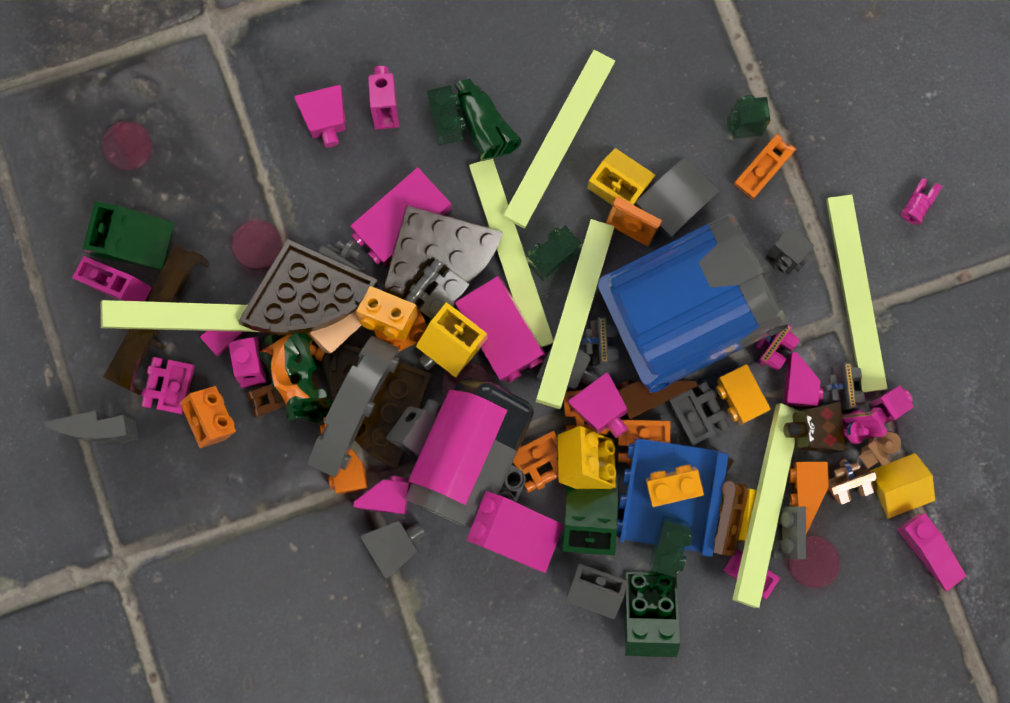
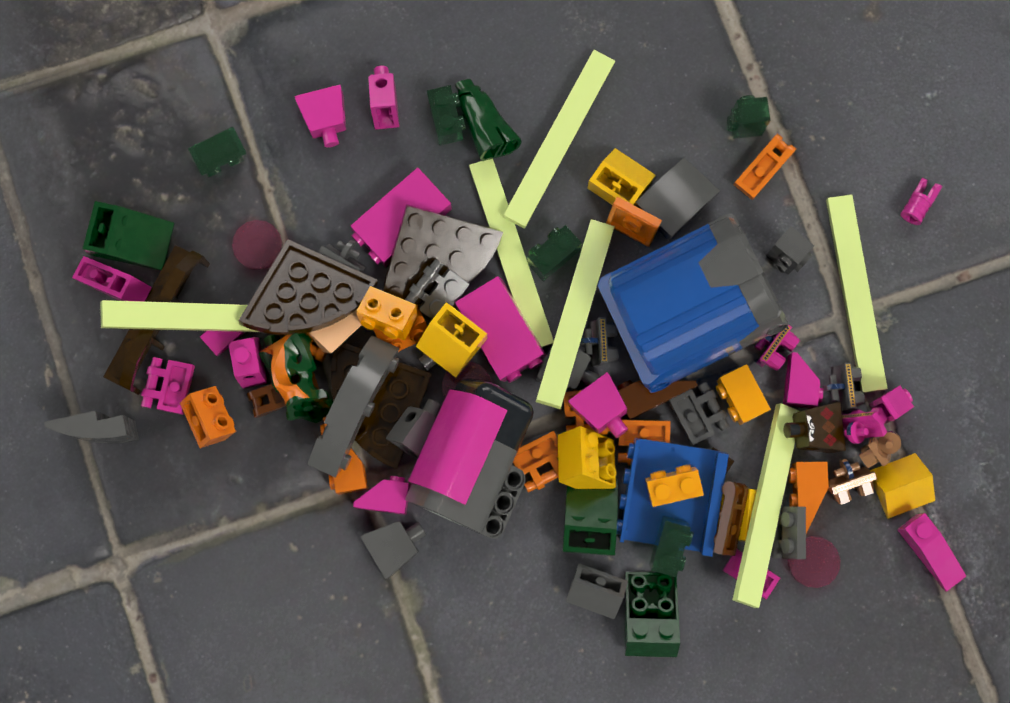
(127, 145): clear pink tile -> none
(217, 151): none -> clear green brick
(515, 531): dark pink brick -> none

